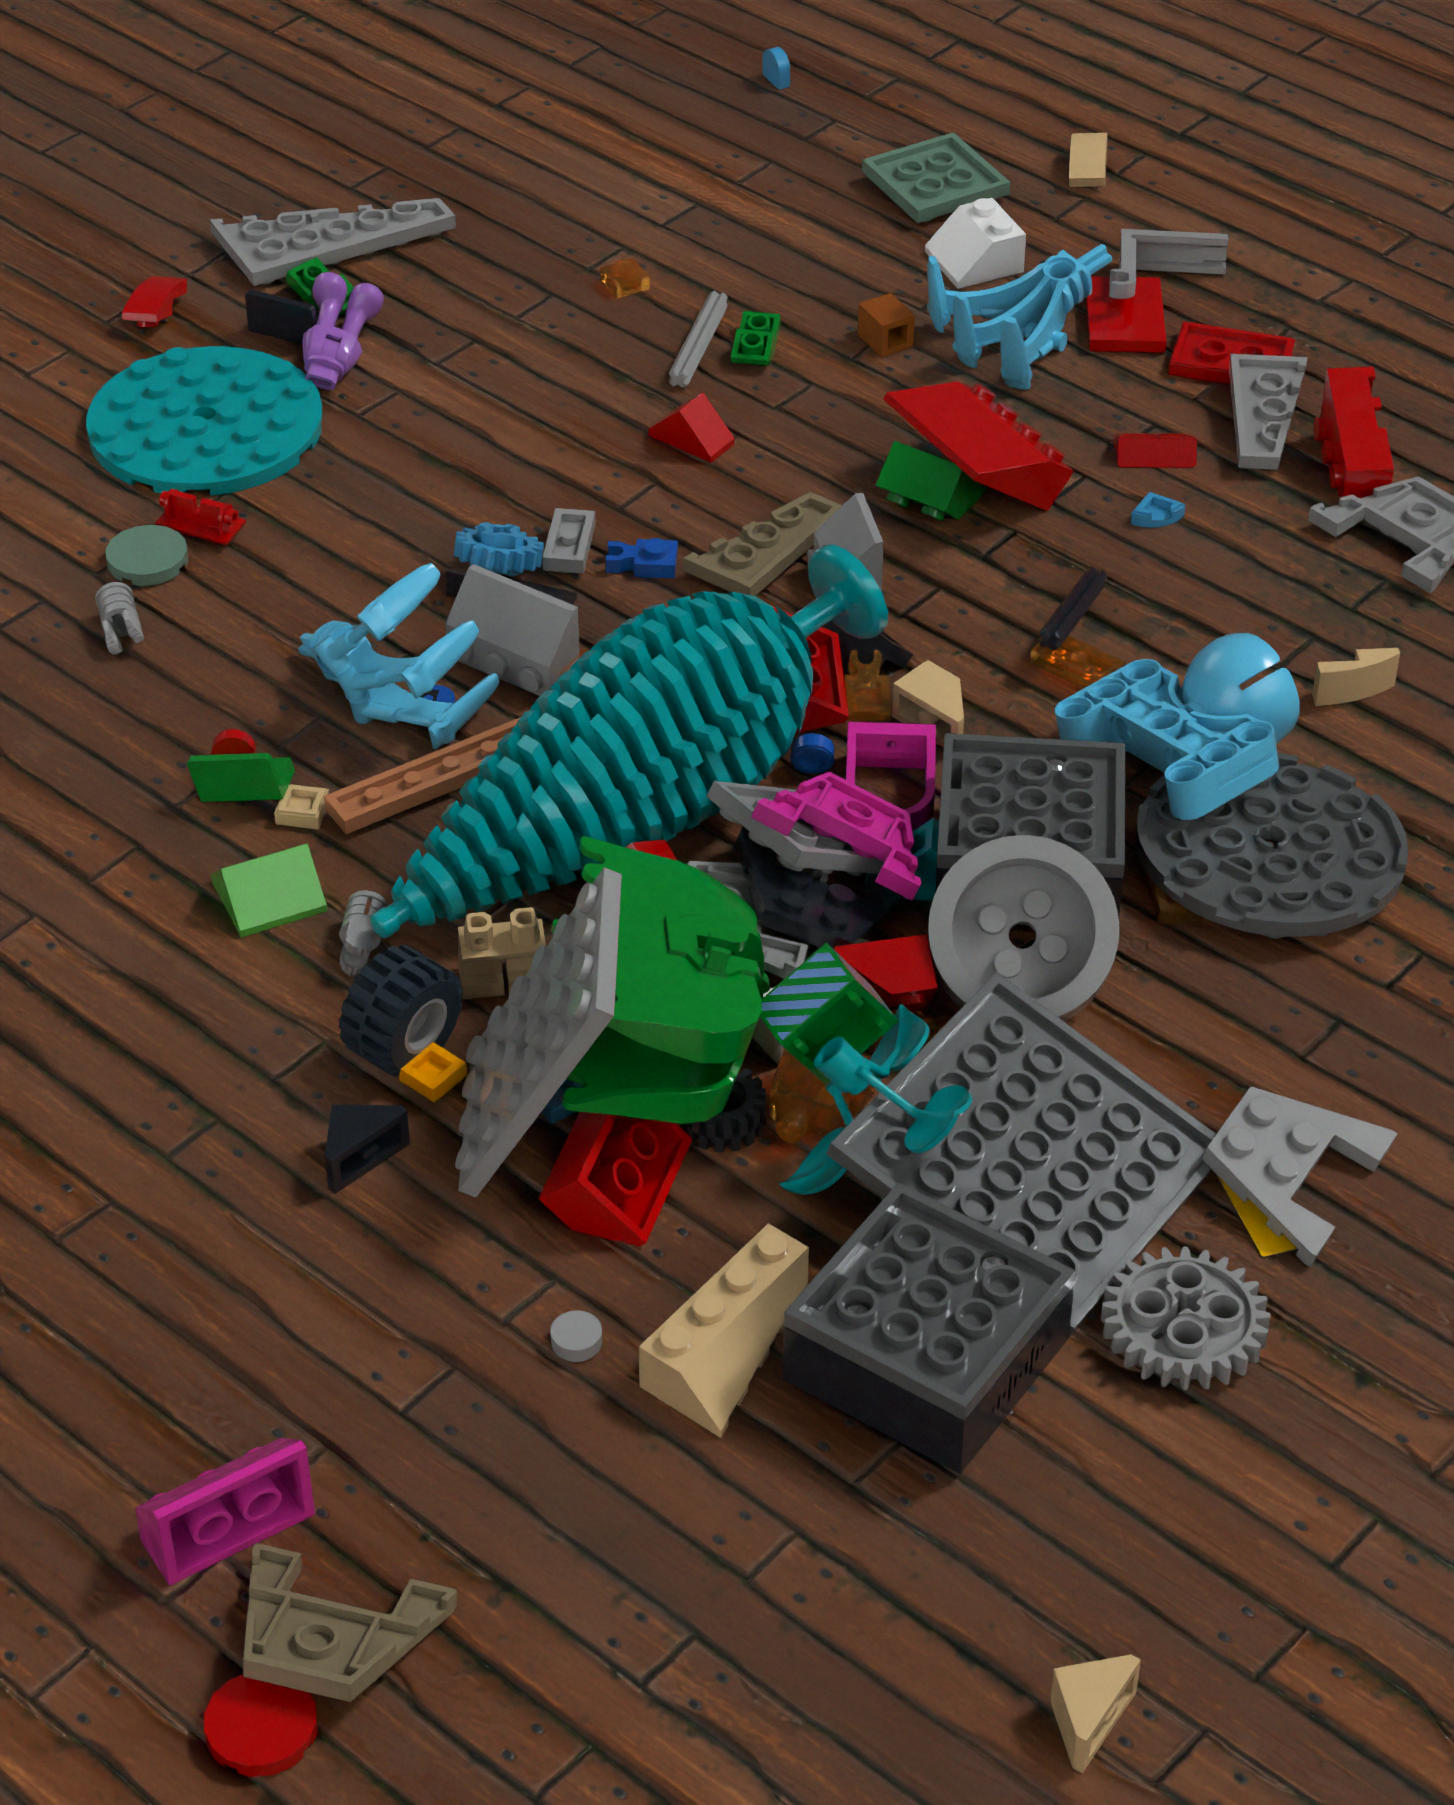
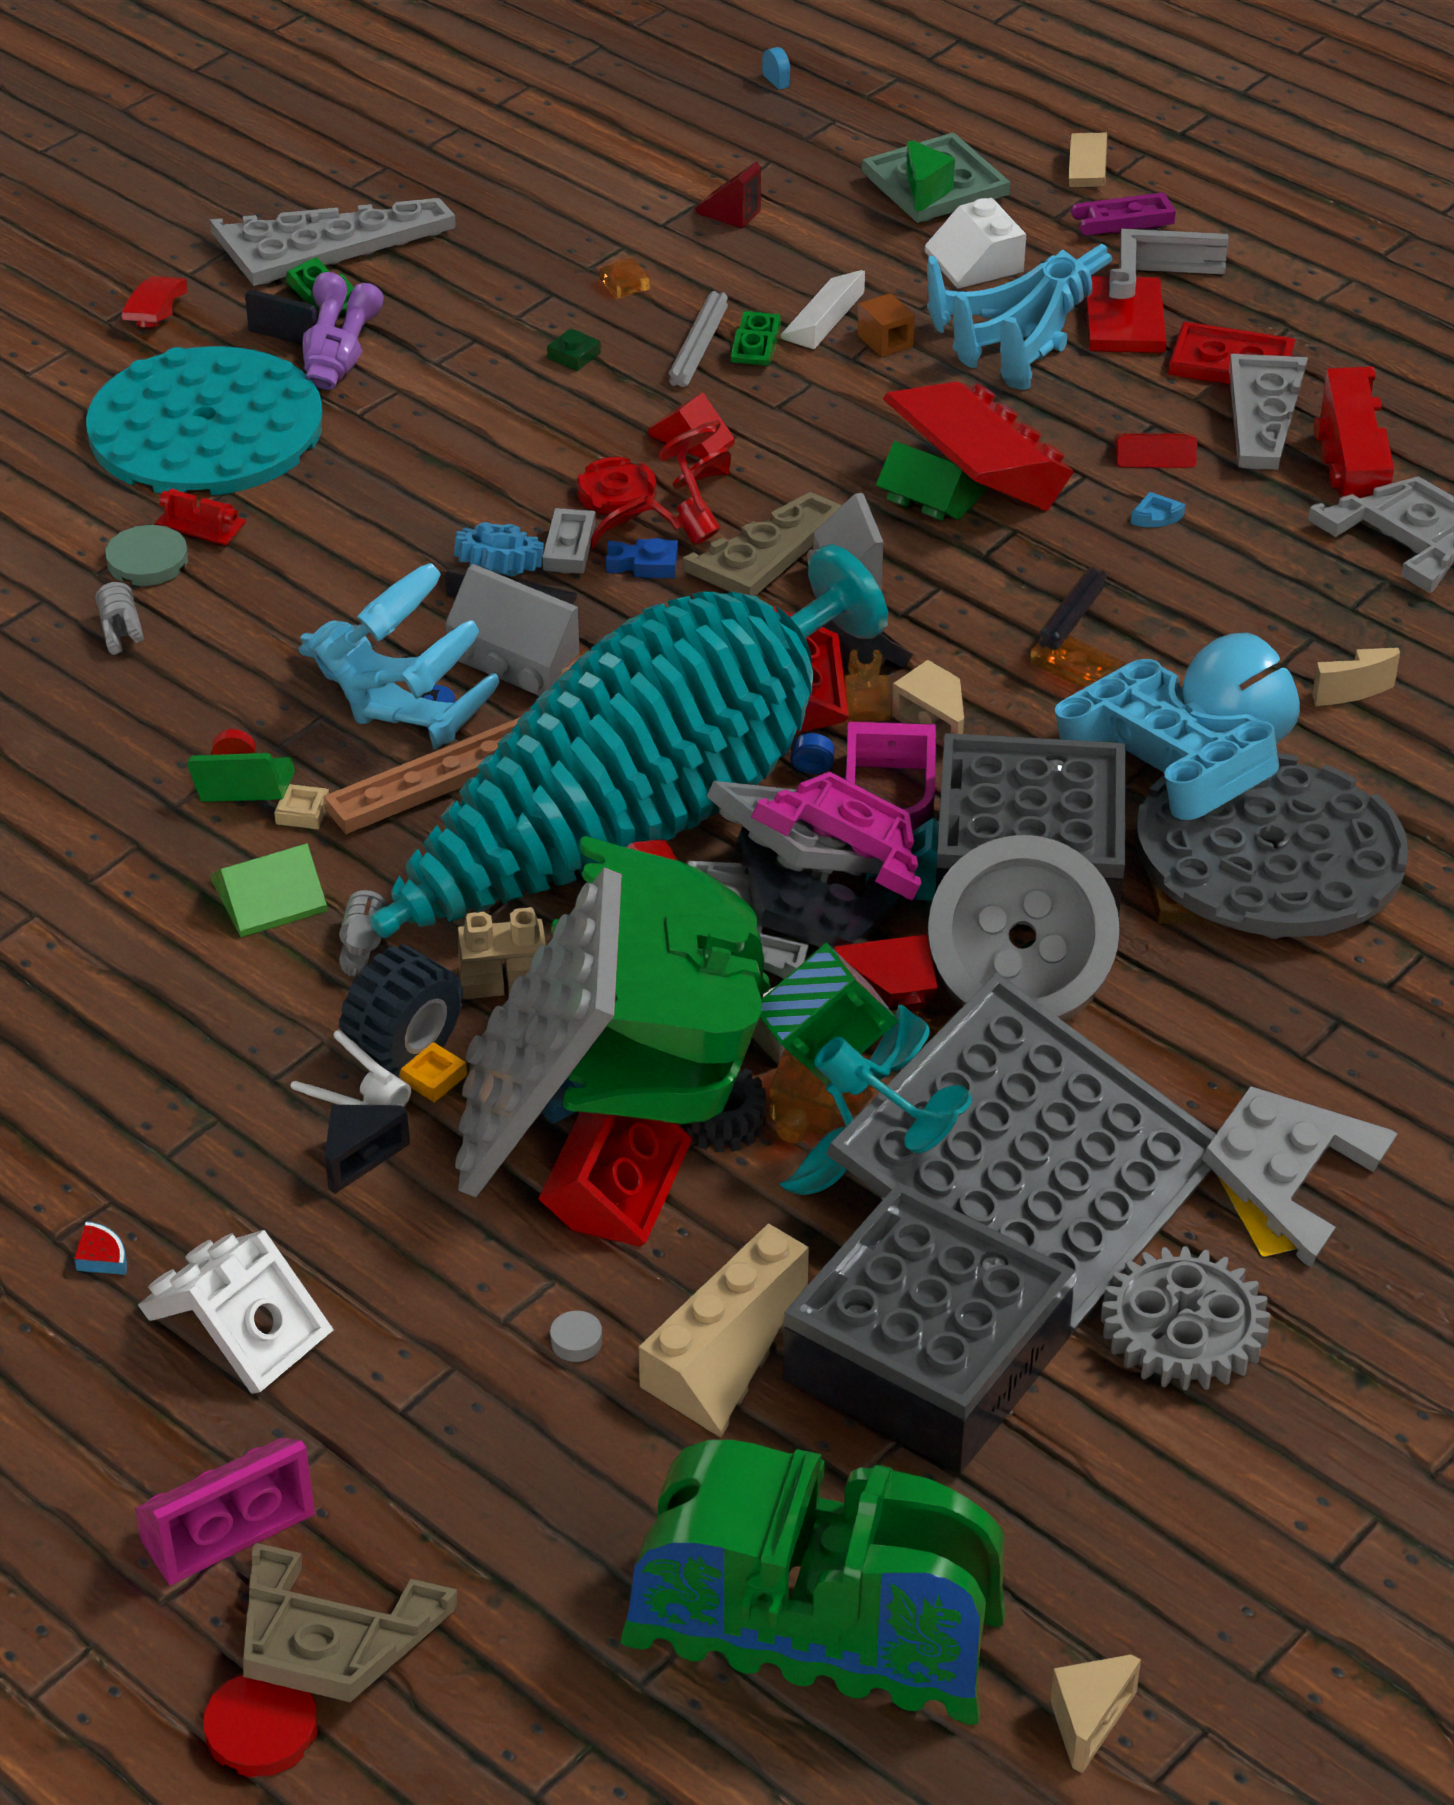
(100, 1251): none -> tile
(225, 1289): none -> white bracket
(378, 1086): none -> white plant
(573, 349): none -> dark green plate
(614, 483): none -> red tile
(693, 513): none -> red plant
(735, 200): none -> dark red slope
(825, 310): none -> white slope
(884, 1585): none -> green animal
(928, 174): none -> green slope
(1124, 213): none -> magenta hinge

